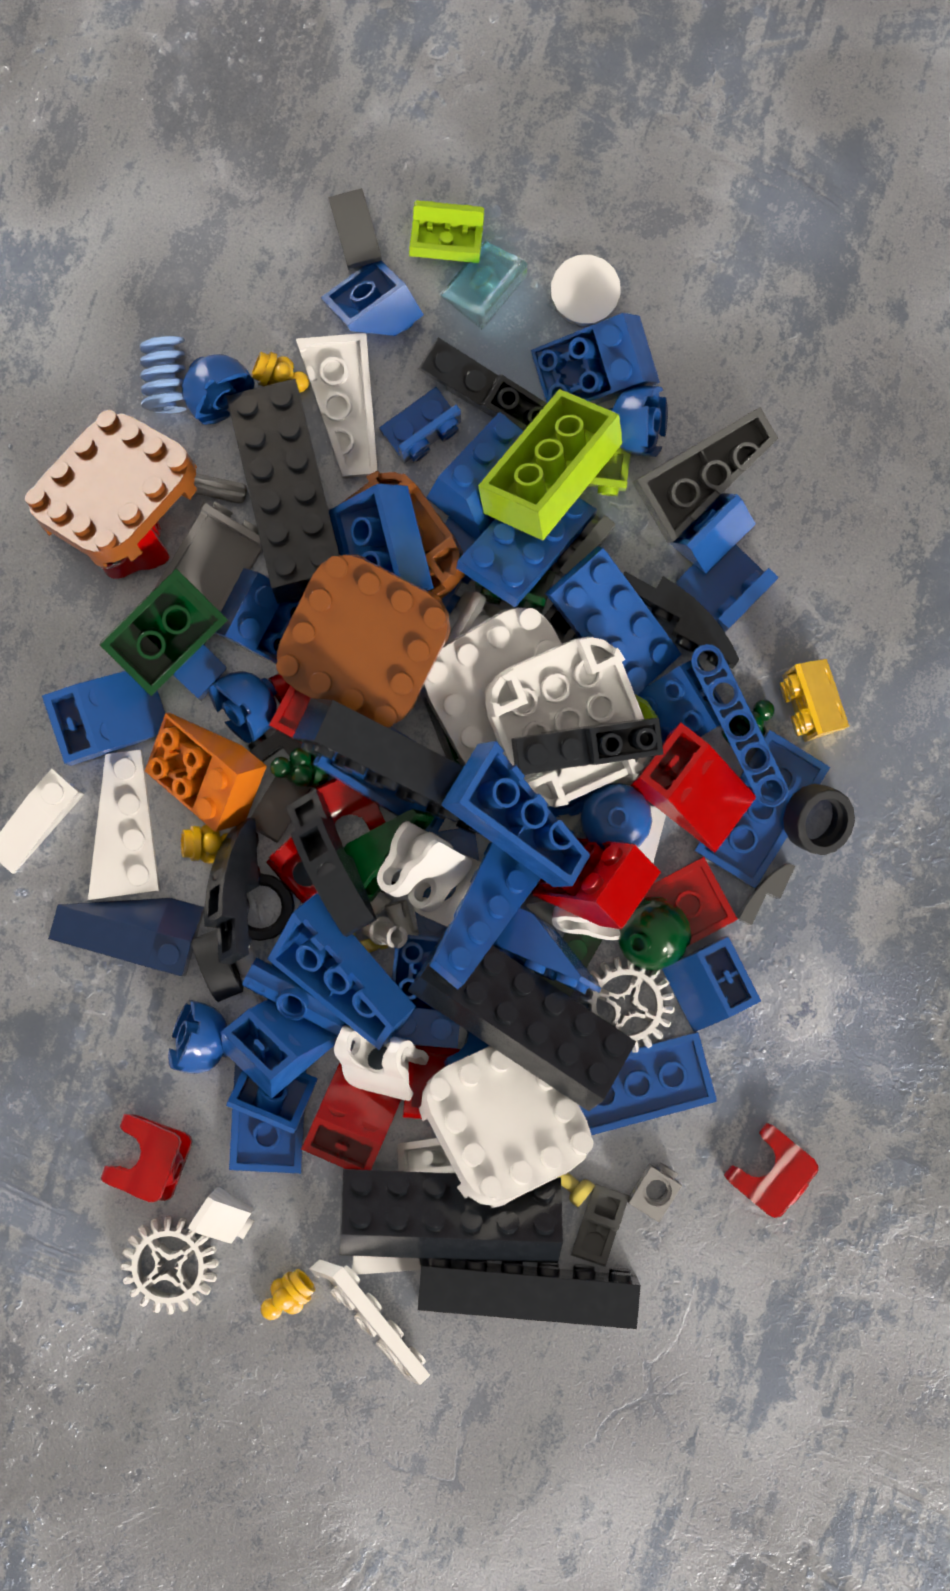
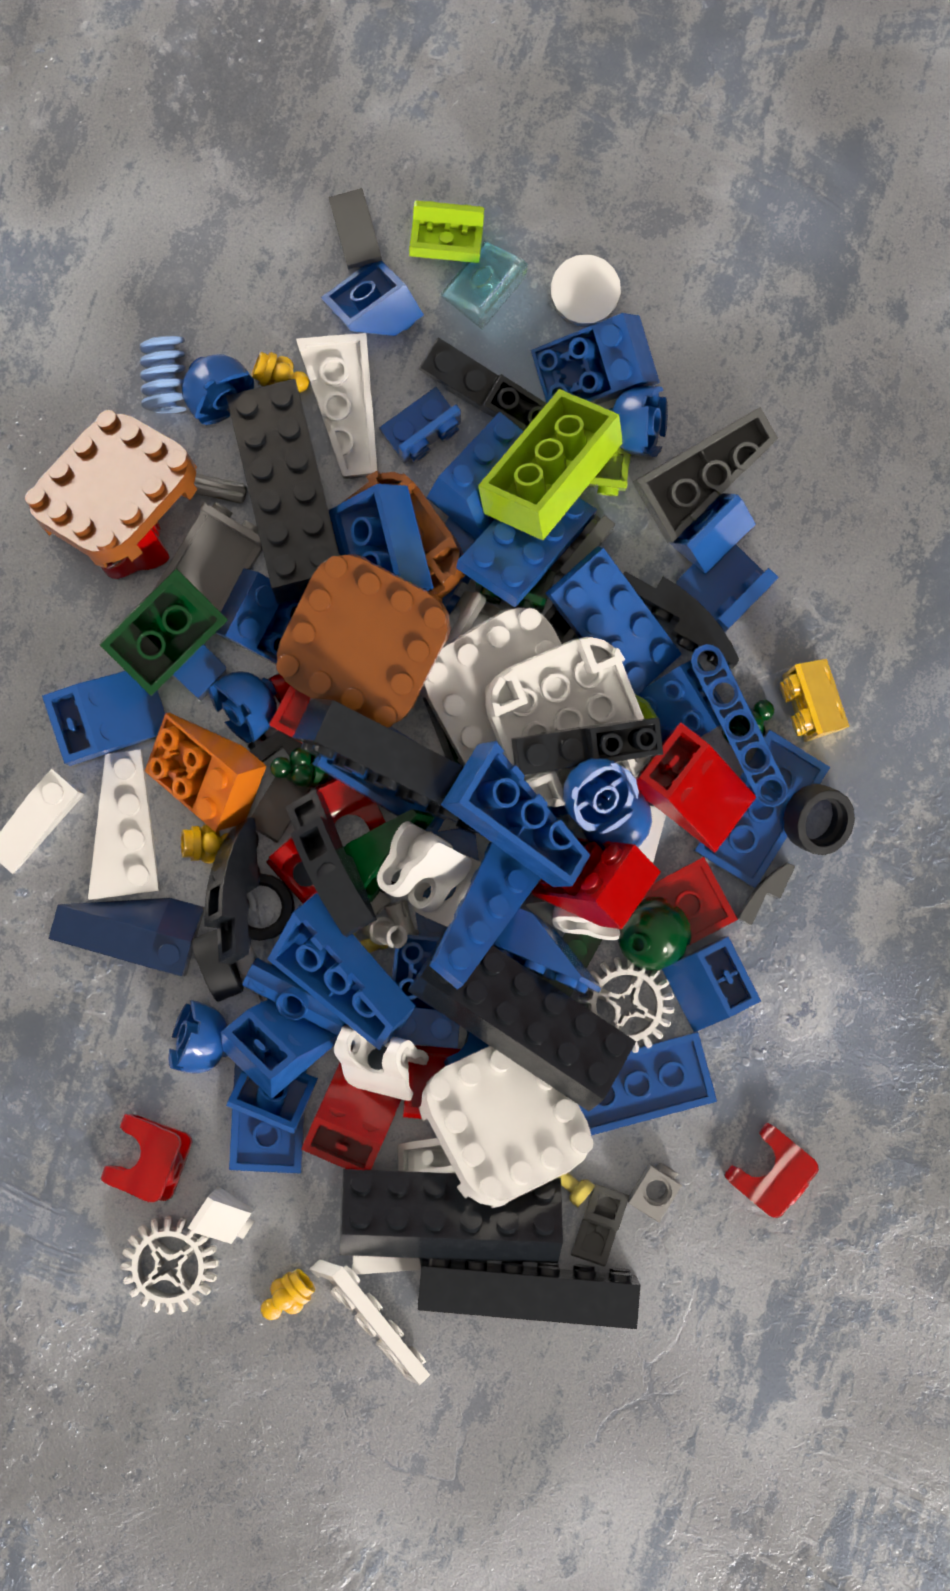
(599, 794): none -> blue cylinder

